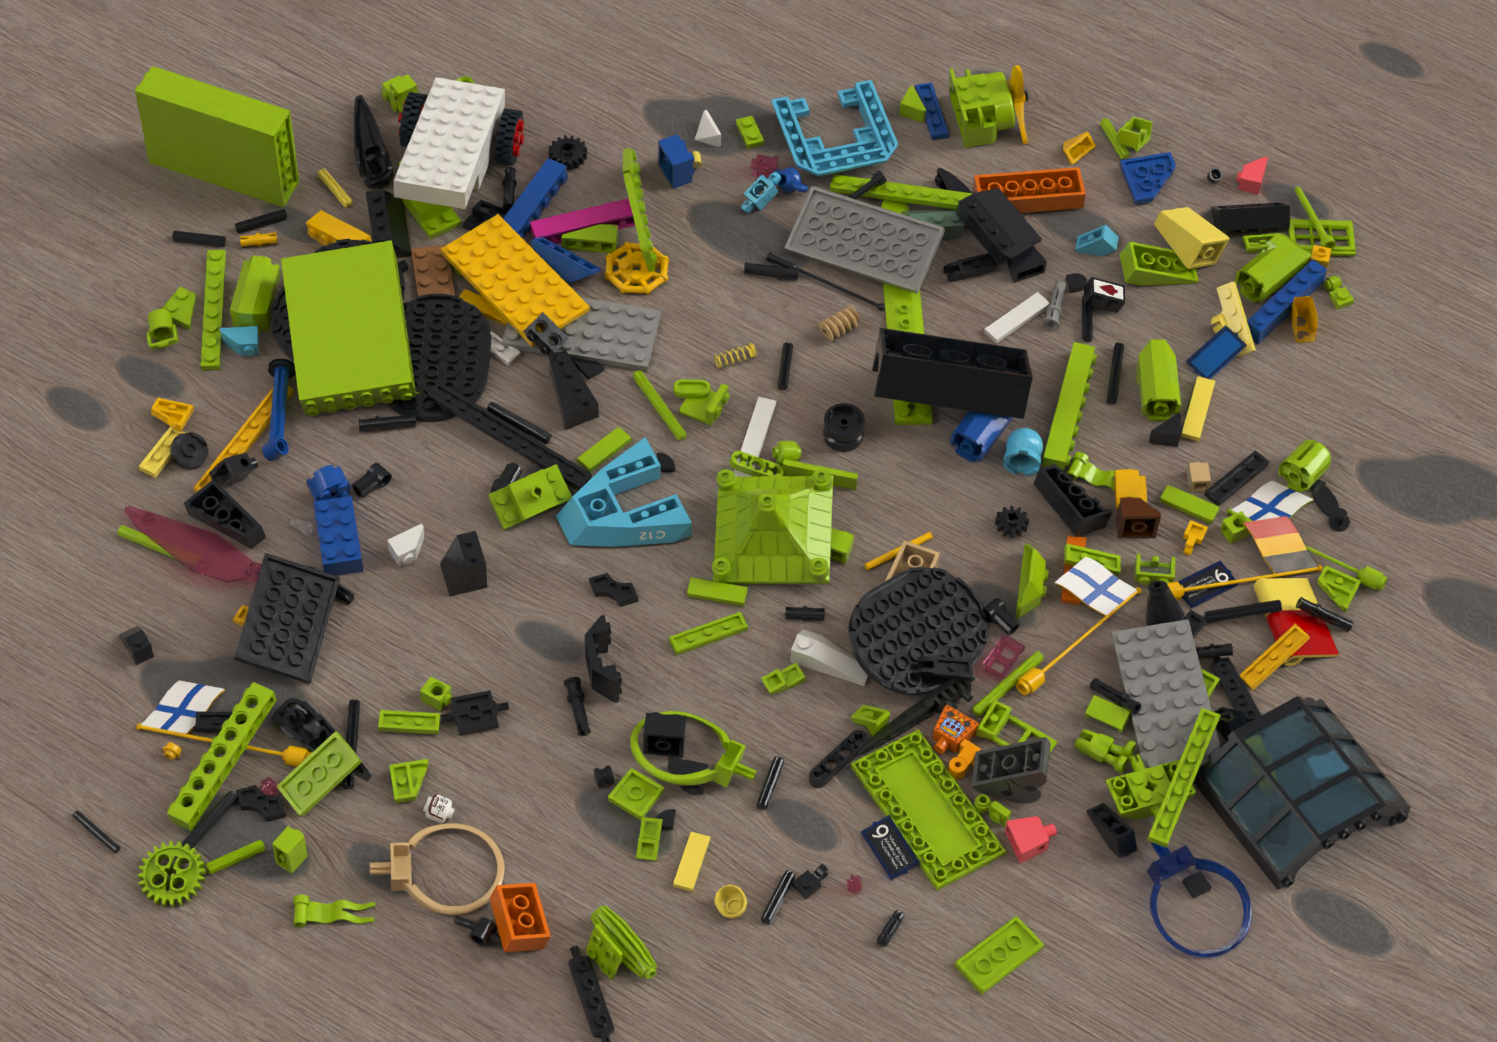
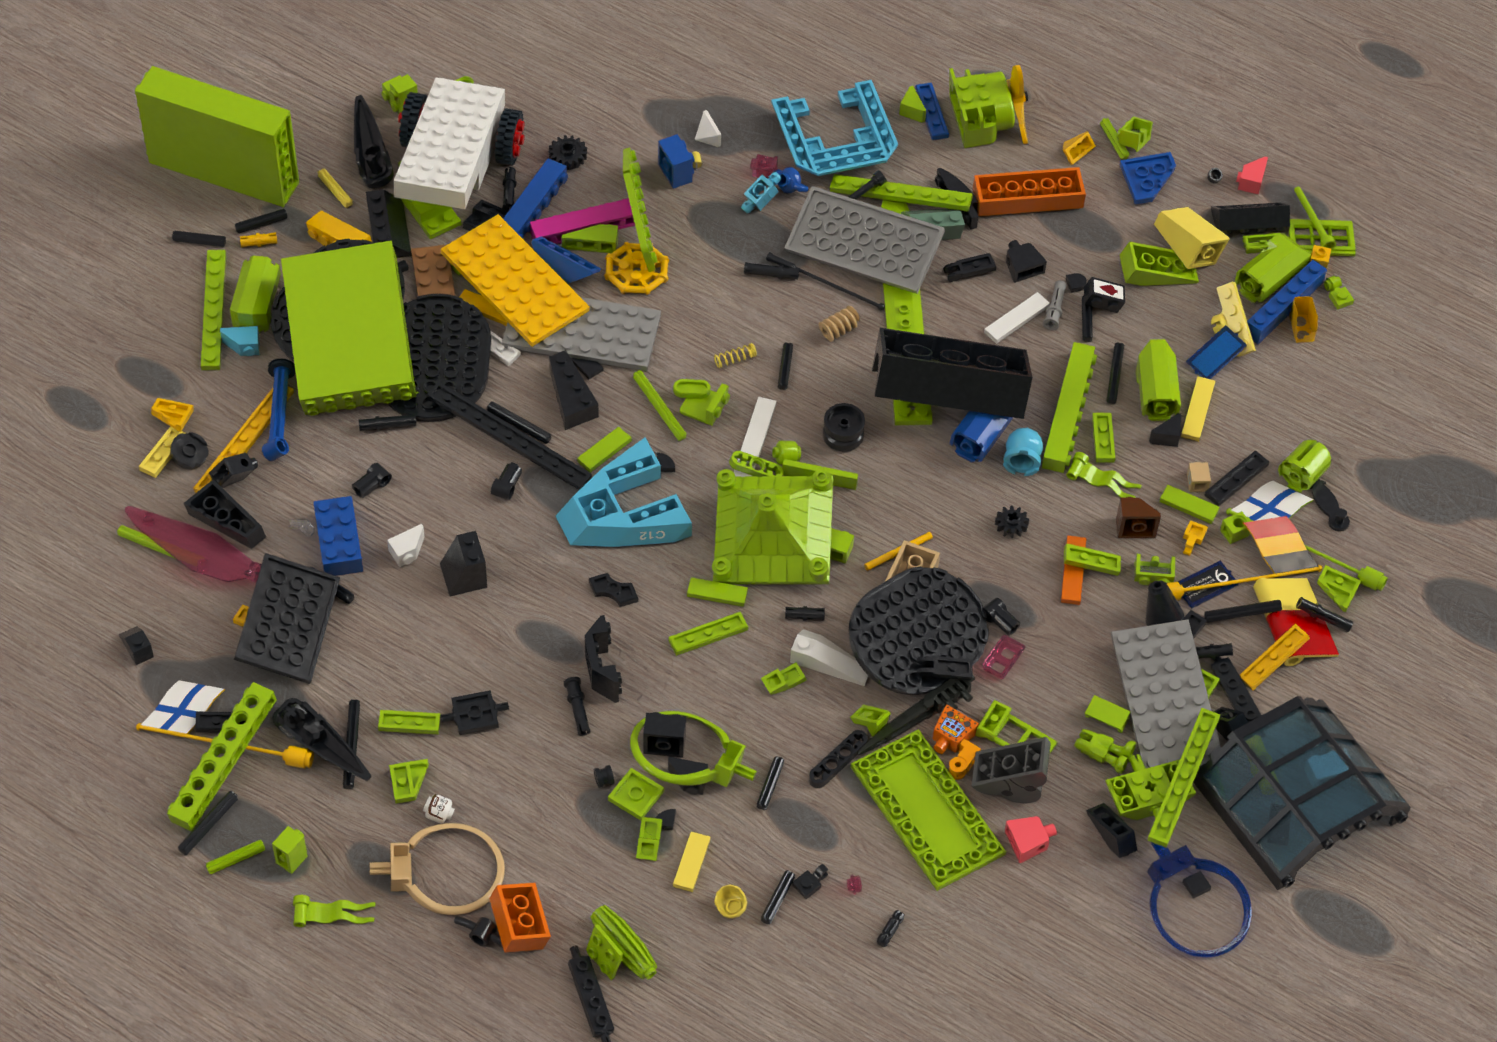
(96, 831): black bar -> none
(153, 871): lime gear -> none
(161, 329): lime piece -> none
(171, 751): yellow plate -> none
(181, 307): lime wing -> none
(268, 786): clear pink plate -> none
(269, 807): black tile -> none
(319, 774): lime plate -> none
(328, 483): blue brick -> none
(434, 687): lime brick -> none
(529, 496): lime brick -> none
(549, 331): black brick -> none
(749, 132): lime plate -> none
(890, 847): piece -> none
(997, 224): black slope -> none
(997, 812): lime plate -> none
(999, 955): lime tile -> none
(1009, 682): lime axle -> none
(1031, 581): lime wedge -> none
(1070, 501): black wedge -> none
(1097, 241): medium azure slope -> none
(1097, 590): flag -> none
(1103, 437): none -> lime plate
(1115, 696): black pin -> none
(1129, 484): yellow piece -> none

